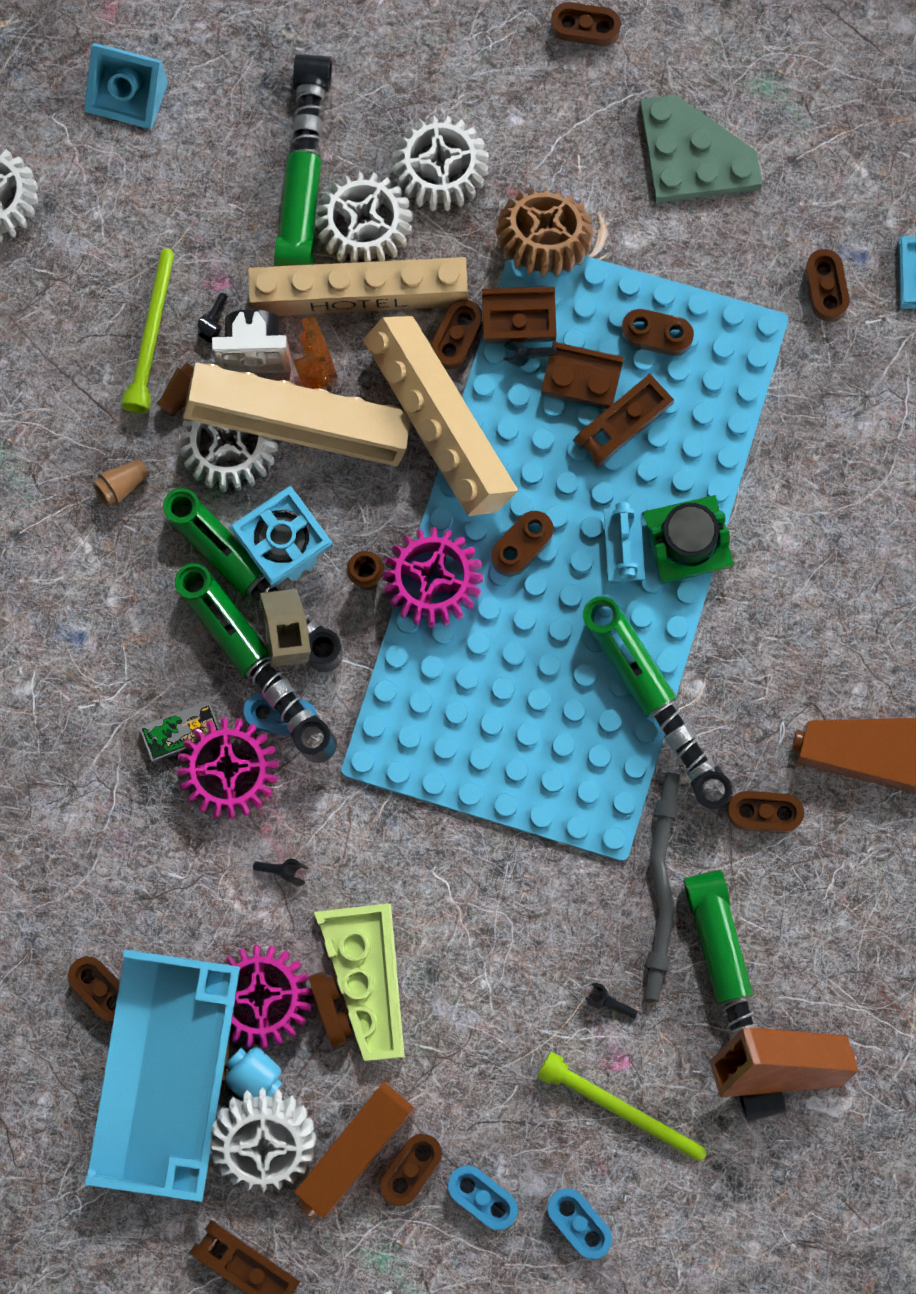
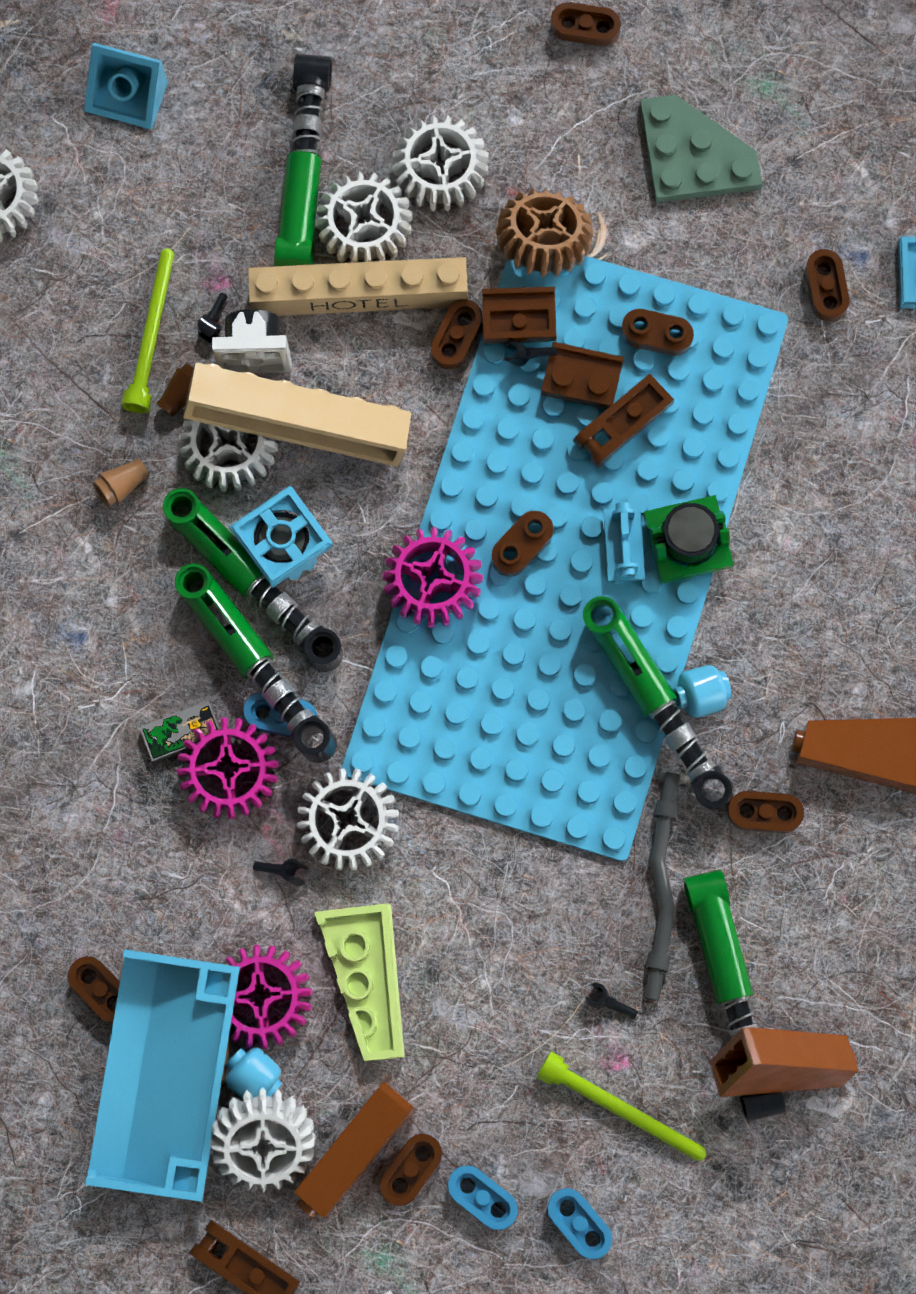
(285, 628): dark tan slope -> none
(317, 366): clear orange bracket -> none
(335, 1024): reddish brown plate -> none
(340, 835): none -> white gear
(365, 562): reddish brown cone -> none
(440, 415): tan brick -> none
(702, 691): none -> medium azure head

